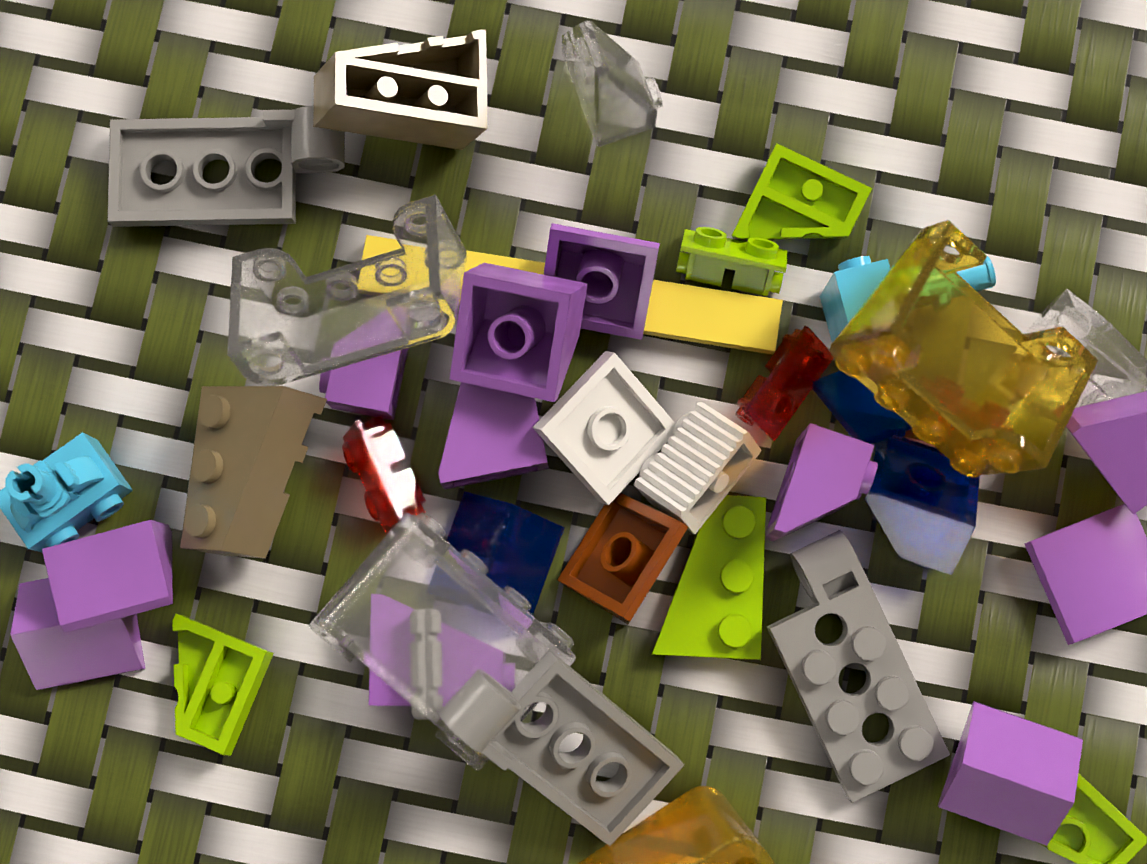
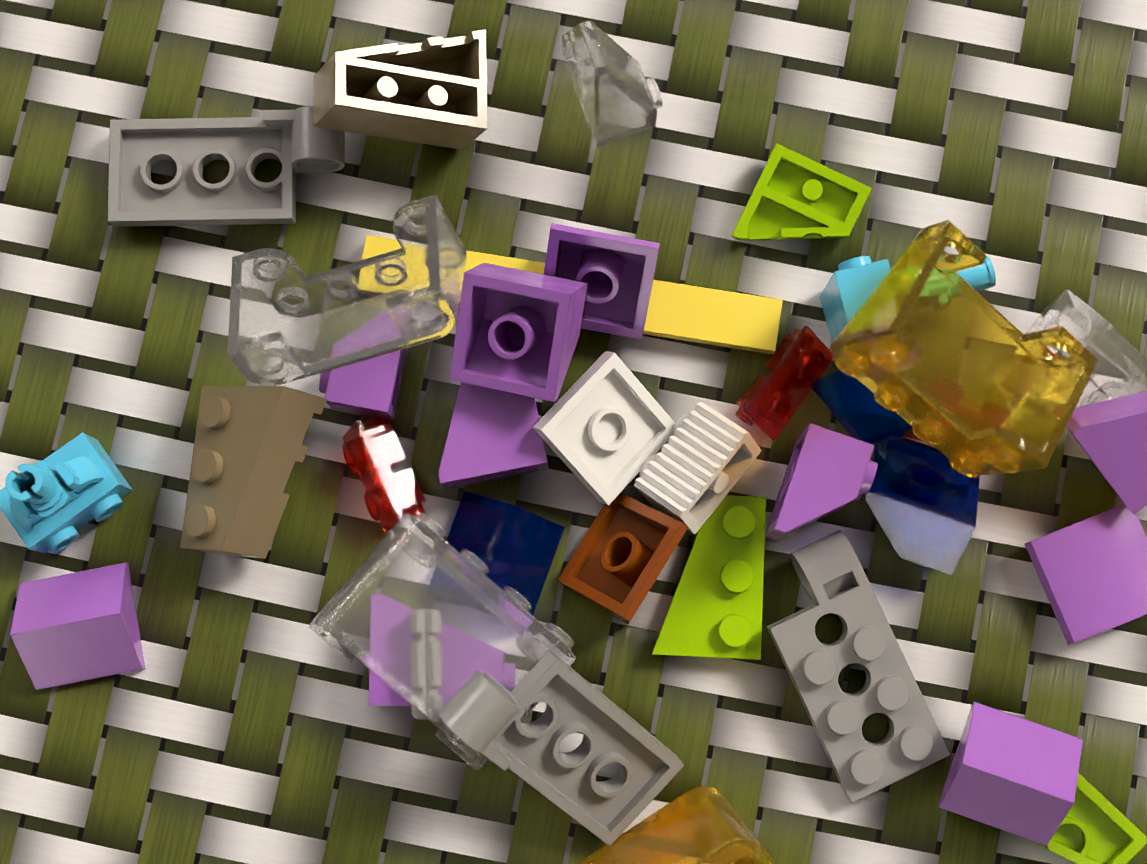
(111, 574): medium lavender slope -> none
(215, 684): lime wing -> none
(753, 261): lime hinge -> none

